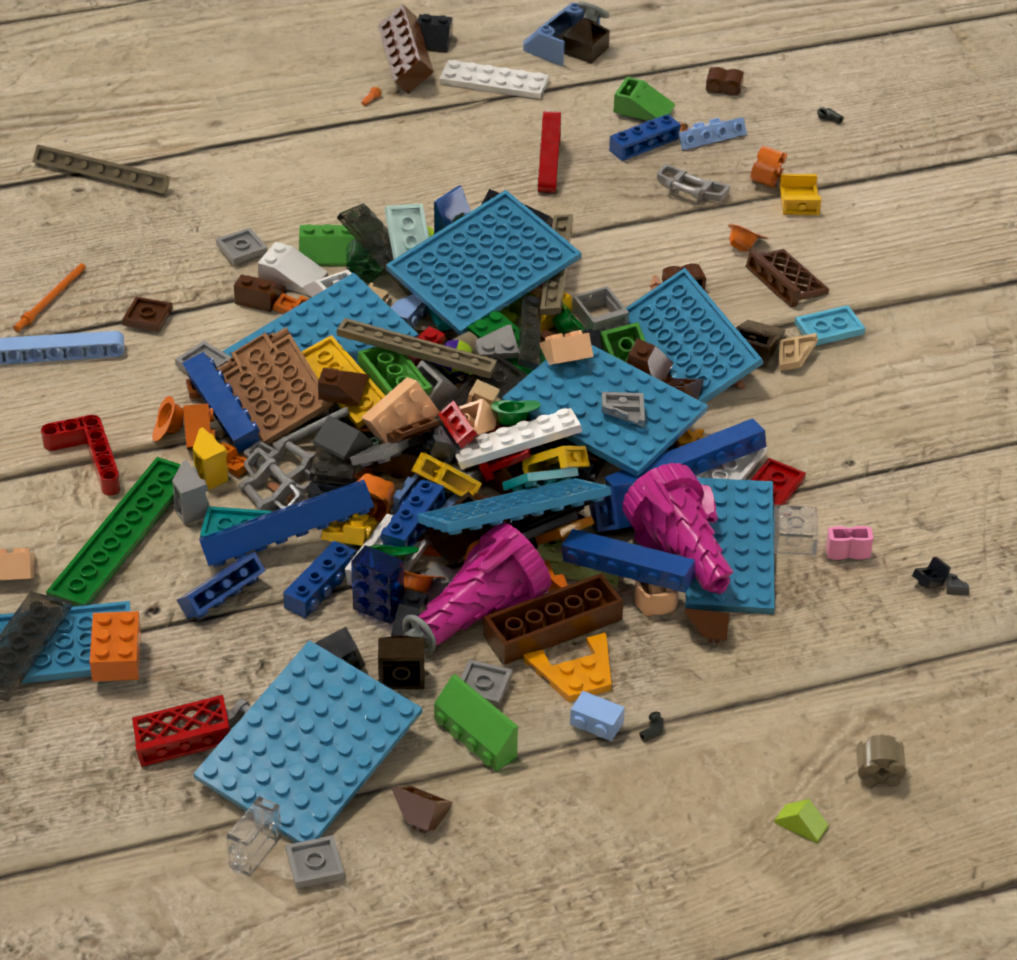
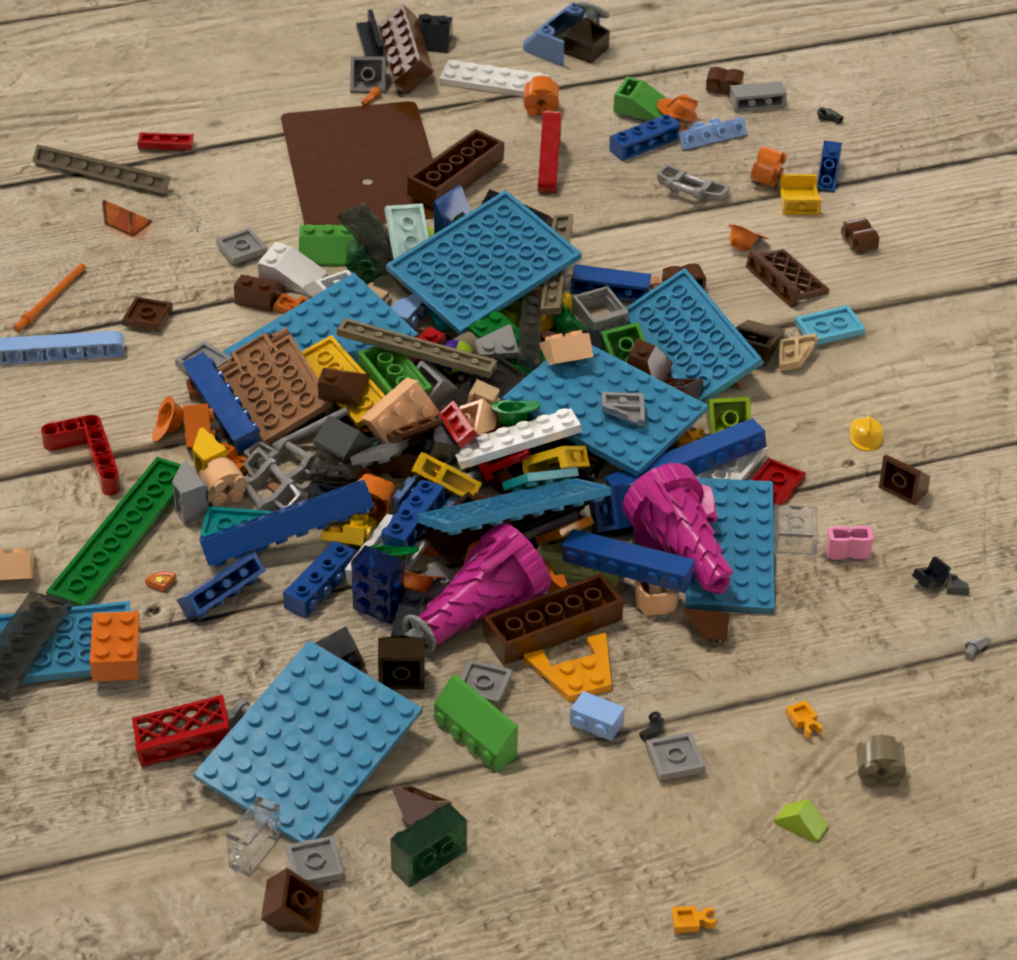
(123, 219): none -> clear orange slope
(160, 580): none -> orange tile
(165, 141): none -> red plate
(224, 482): none -> light nougat brick
(292, 903): none -> reddish brown slope
(345, 145): none -> reddish brown piece
(367, 73): none -> light grey slope
(370, 37): none -> black fence
(428, 844): none -> clear green brick
(456, 166): none -> reddish brown brick
(541, 95): none -> orange brick
(624, 284): none -> blue brick
(675, 756): none -> light grey plate
(680, 107): none -> orange piece
(688, 920): none -> light orange plate
(727, 412): none -> lime slope
(757, 96): none -> light grey brick
(804, 716): none -> light orange plate
(829, 166): none -> blue slope
(860, 235): none -> reddish brown brick
(866, 433): none -> yellow piece
(903, 480): none -> reddish brown slope
(975, 645): none -> light grey bar

